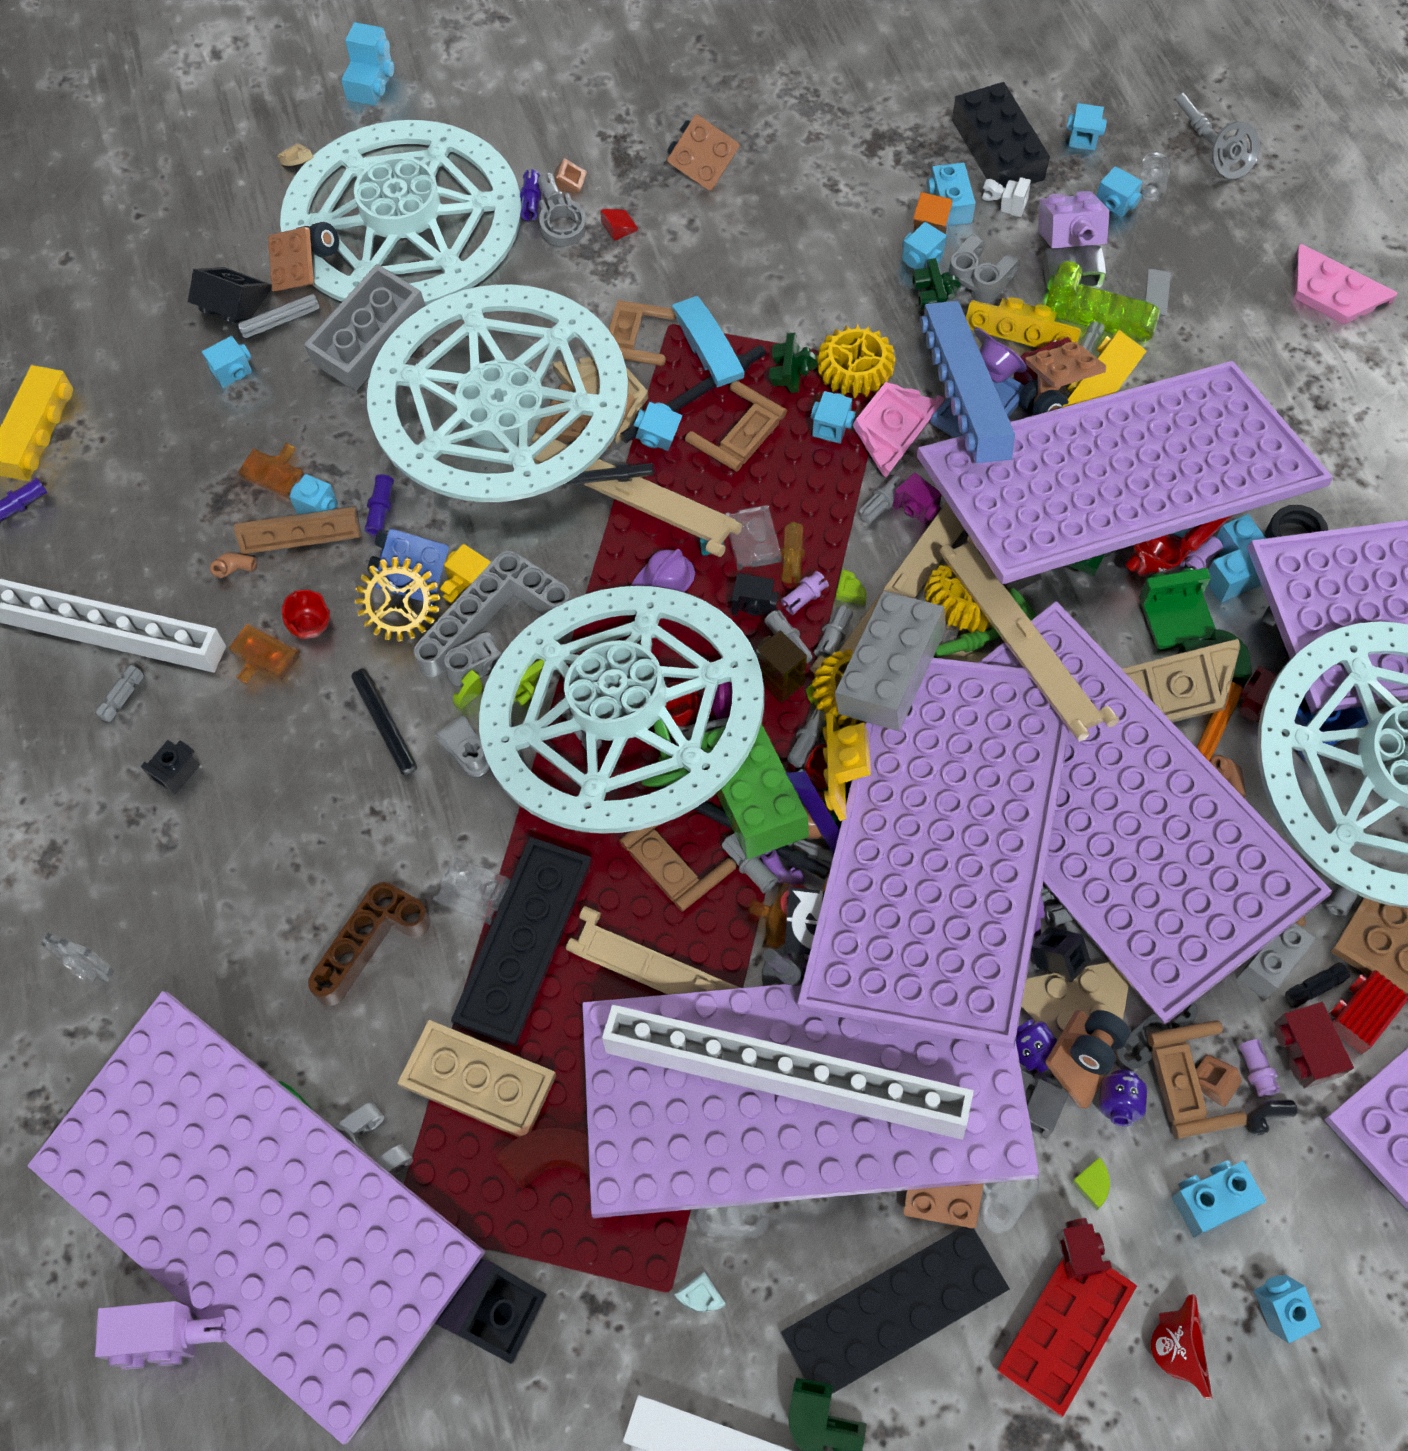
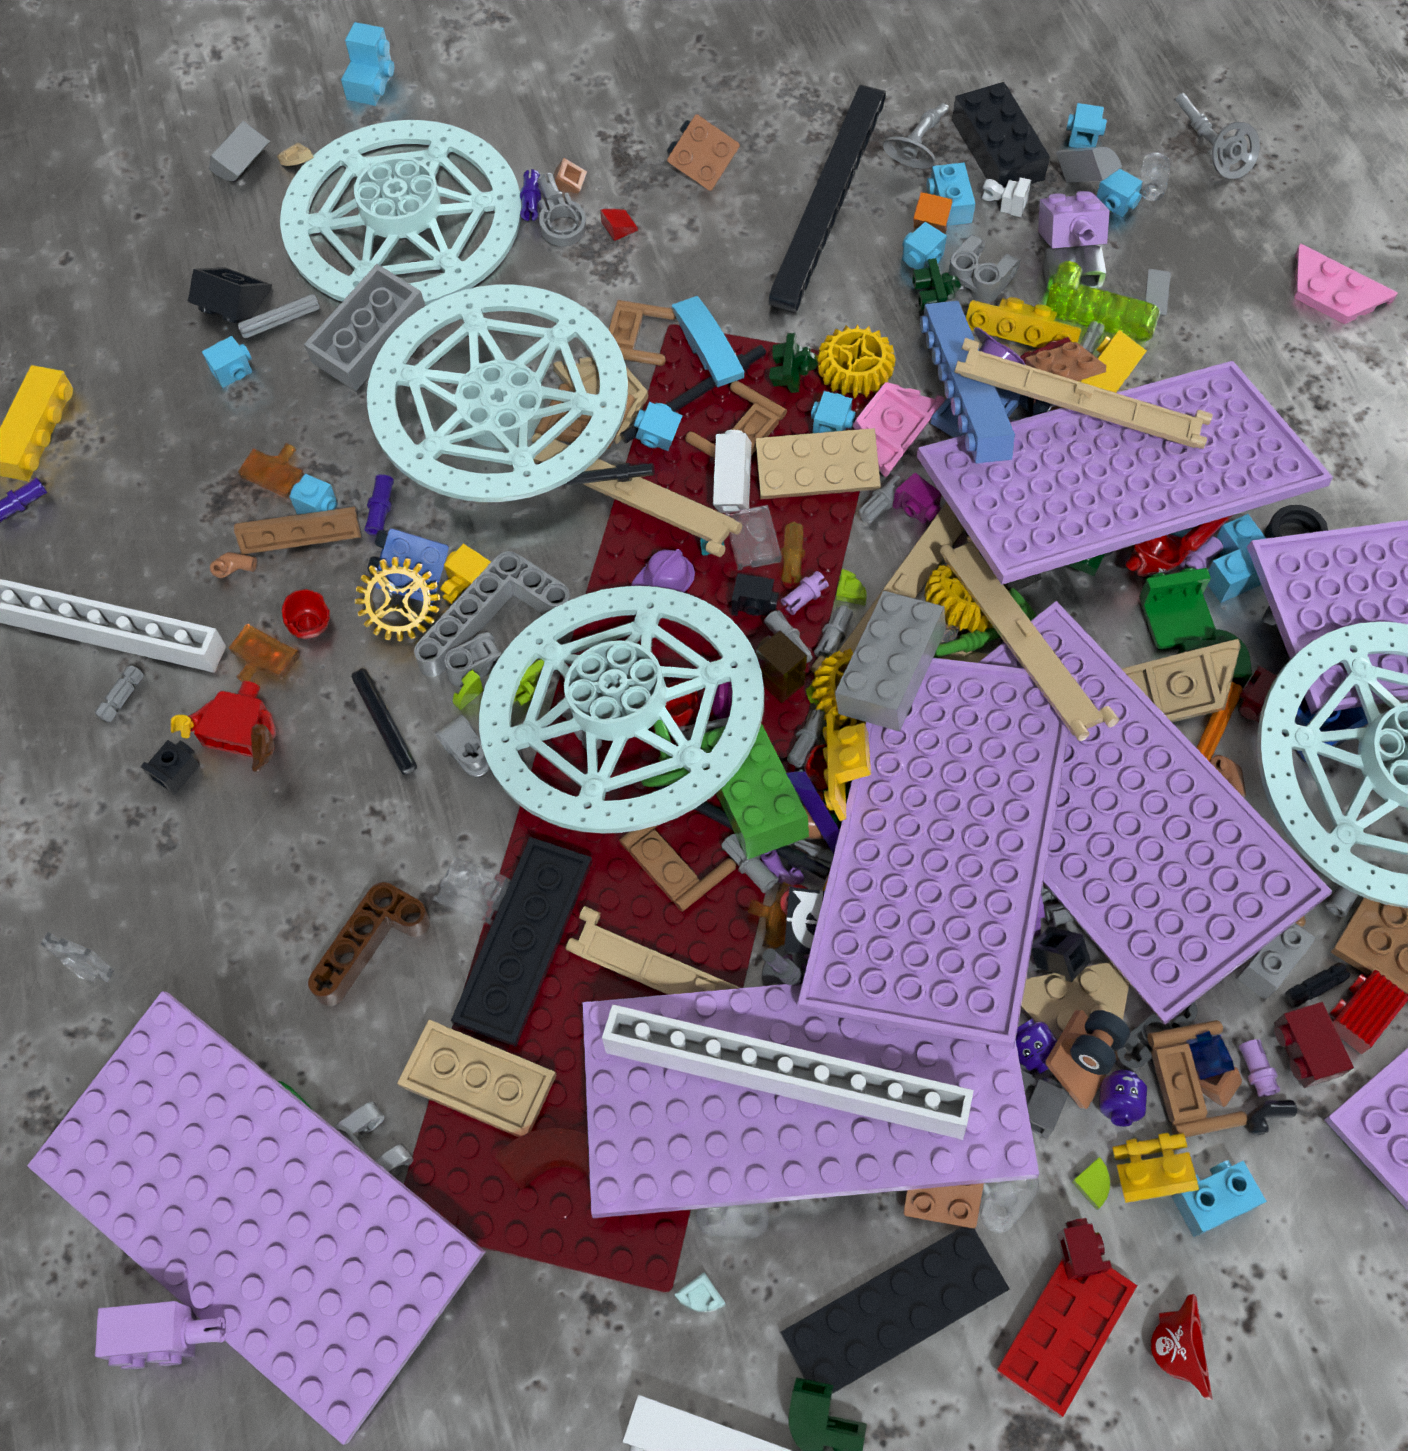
(233, 725): none -> red torso
(237, 152): none -> light grey brick
(292, 254): nougat plate -> none
(492, 1310): black slope -> none
(732, 471): none -> white brick
(817, 463): none -> tan plate
(827, 199): none -> black beam
(912, 143): none -> light grey dish
(1083, 397): none -> tan piece
(1088, 163): none -> light grey brick
(1158, 1175): none -> yellow plate
(1210, 1055): none -> clear blue tile
(1287, 1308): medium azure brick -> none

